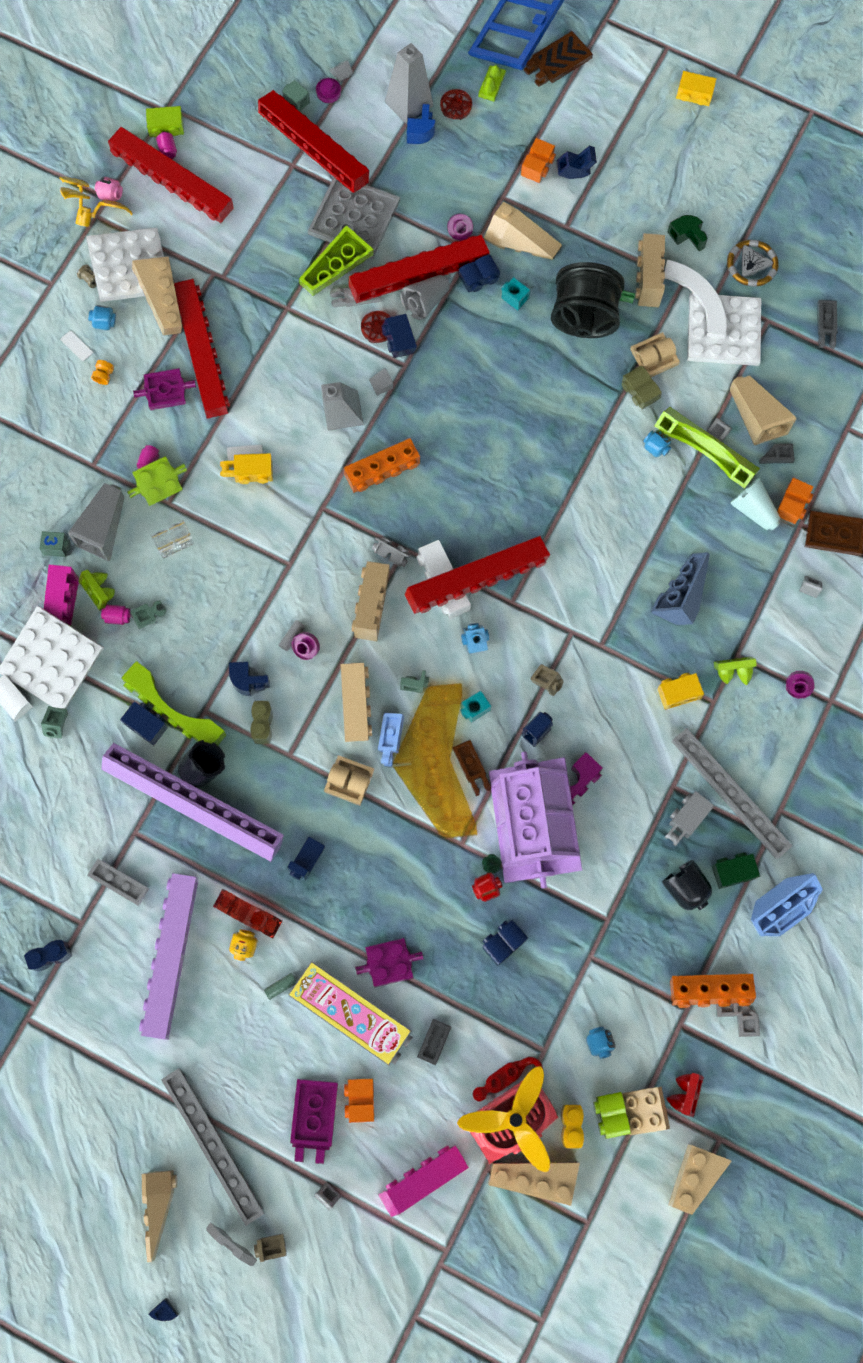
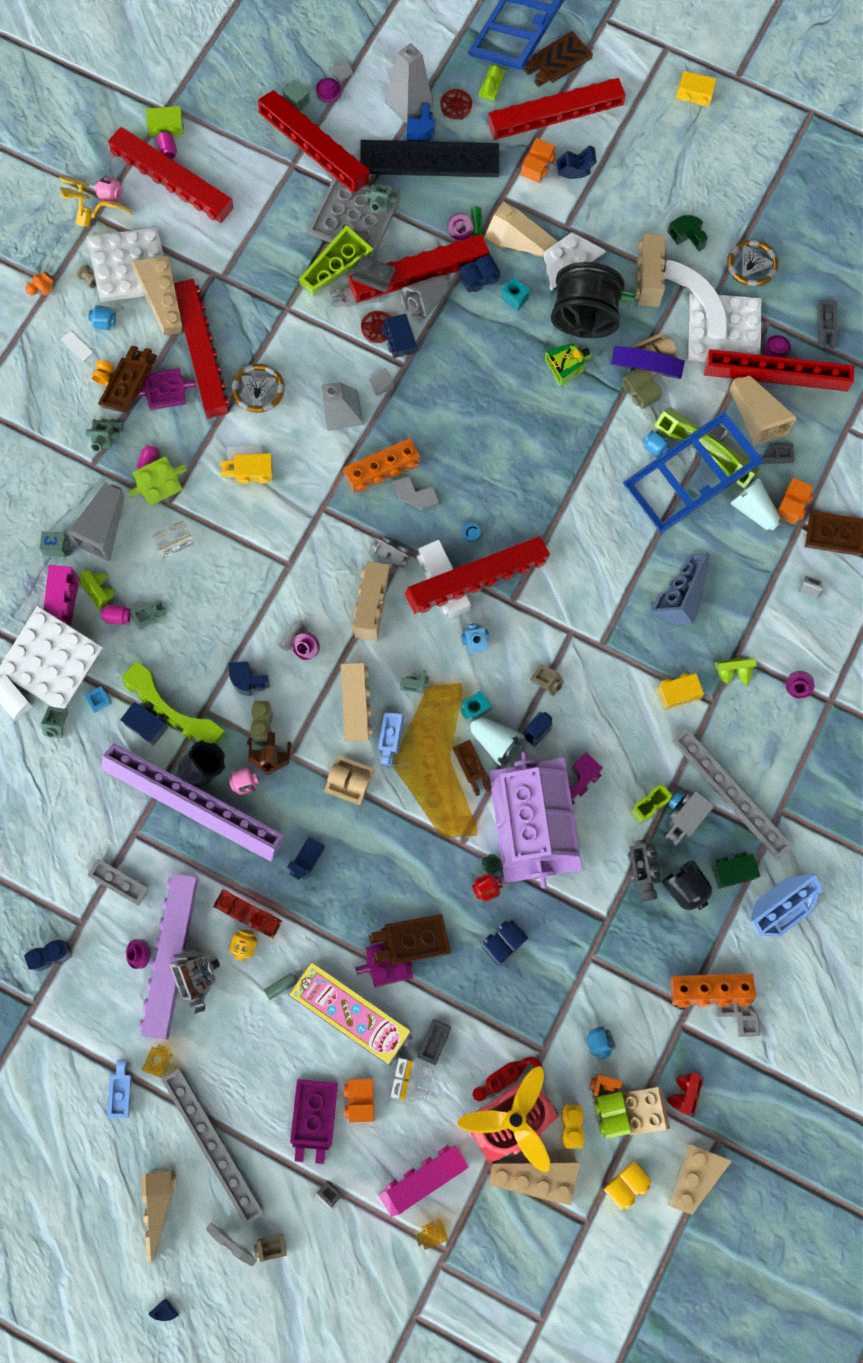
(42, 282): none -> orange animal
(97, 699): none -> dark azure tile
(103, 433): none -> sand green piece
(119, 1092): none -> light blue plate
(127, 380): none -> reddish brown tile
(138, 954): none -> magenta plate
(158, 1069): none -> clear yellow brick
(194, 976): none -> torso
(244, 781): none -> bright pink head
(258, 387): none -> piece
(268, 758): none -> reddish brown piece
(374, 273): none -> dark grey plate
(382, 197): none -> sand green piece
(410, 1090): none -> clear hips
(412, 940): none -> reddish brown tile
(421, 499): none -> light grey tile
(430, 158): none -> black plate
(431, 1235): none -> clear yellow brick
(471, 532): none -> dark azure tile
(476, 217): none -> green piece
(497, 739): none -> light aqua cone
(556, 108): none -> red brick
(566, 362): none -> torso
(569, 251): none -> white wing
(607, 1082): none -> orange bracket
(628, 1185): none -> yellow brick
(645, 868): none -> dark grey brick
(648, 360): none -> dark purple slope
(649, 805): none -> lime brick
(676, 800): none -> dark azure tile
(706, 491): none -> blue door
(777, 346): none -> magenta plate
(779, 370): none -> red brick

